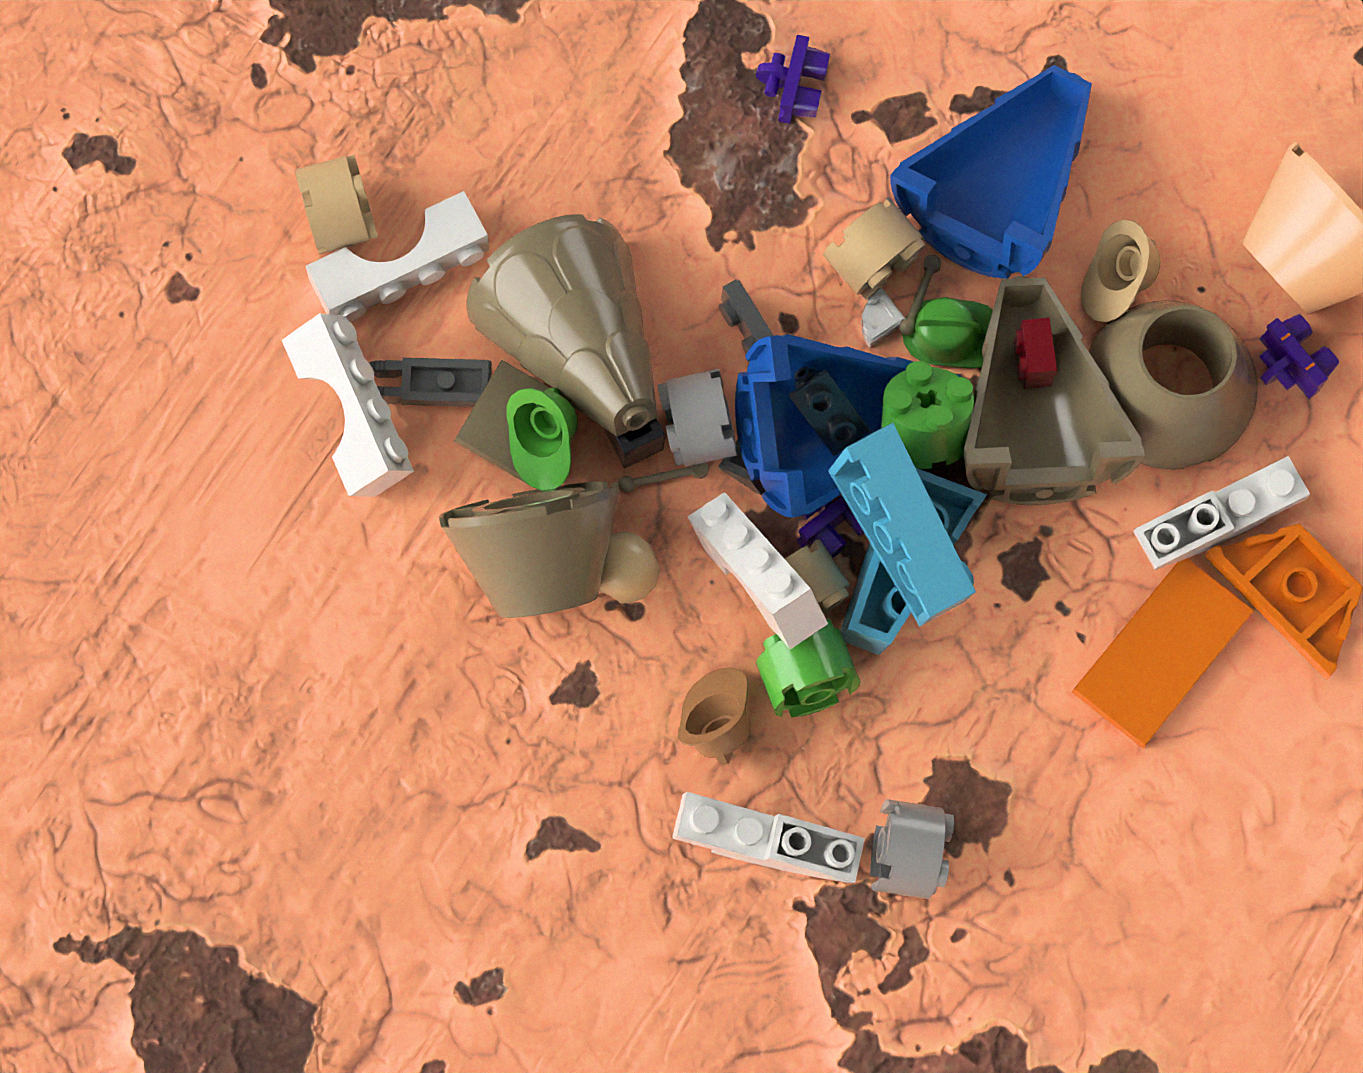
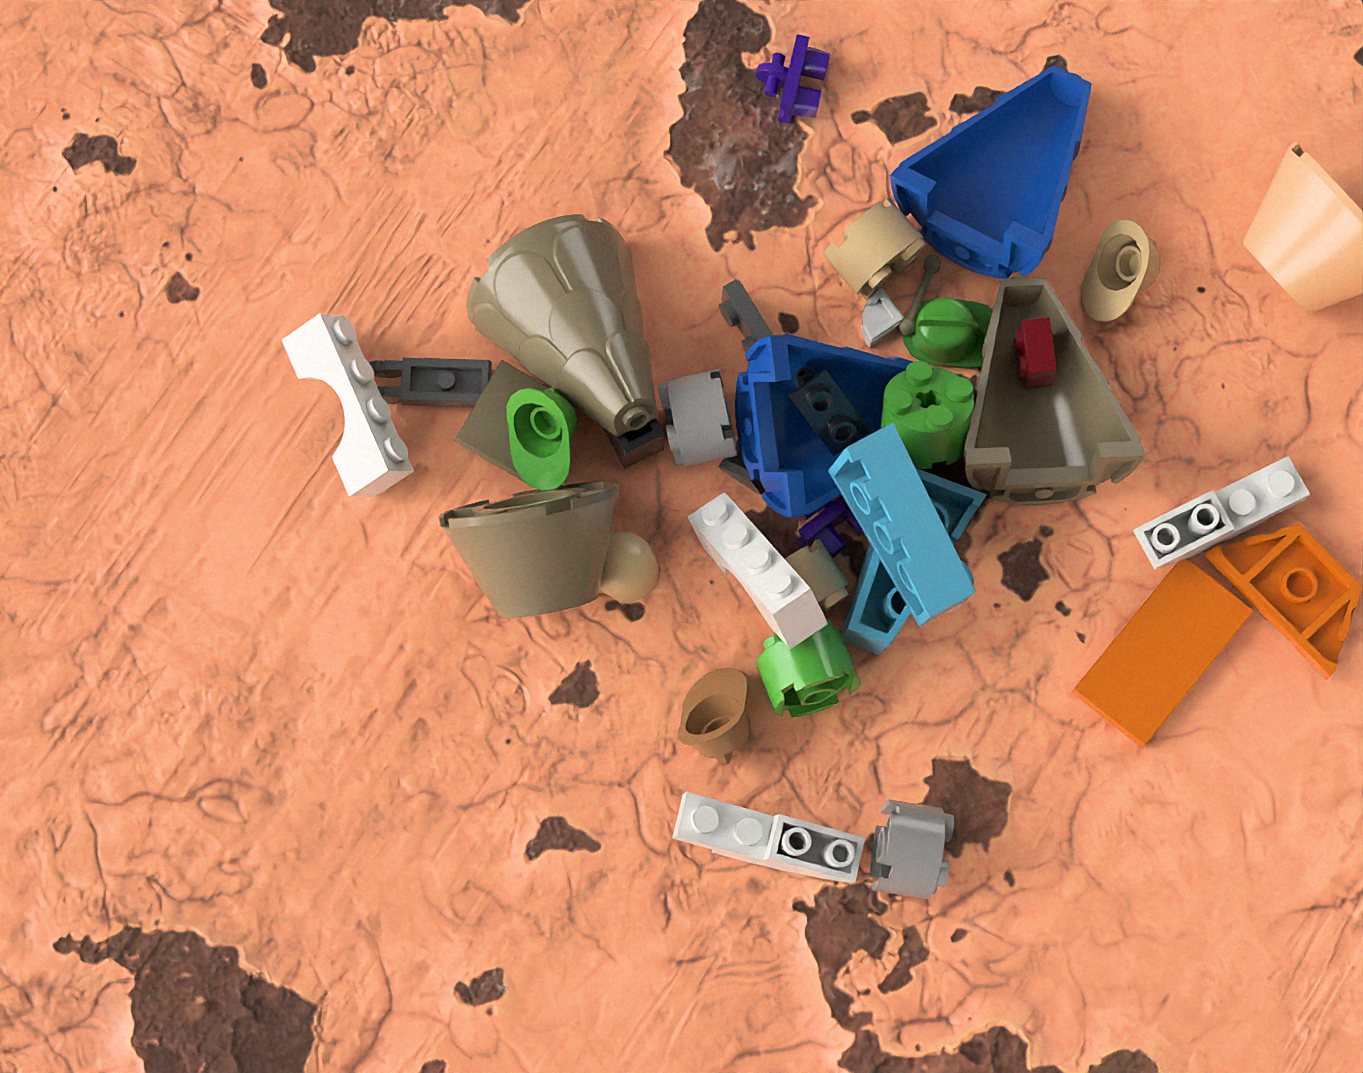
(336, 204): tan brick -> none
(352, 284): white arch -> none
(627, 483): dark tan hinge -> none
(1175, 426): dark tan cone -> none
(1290, 361): dark purple hips -> none

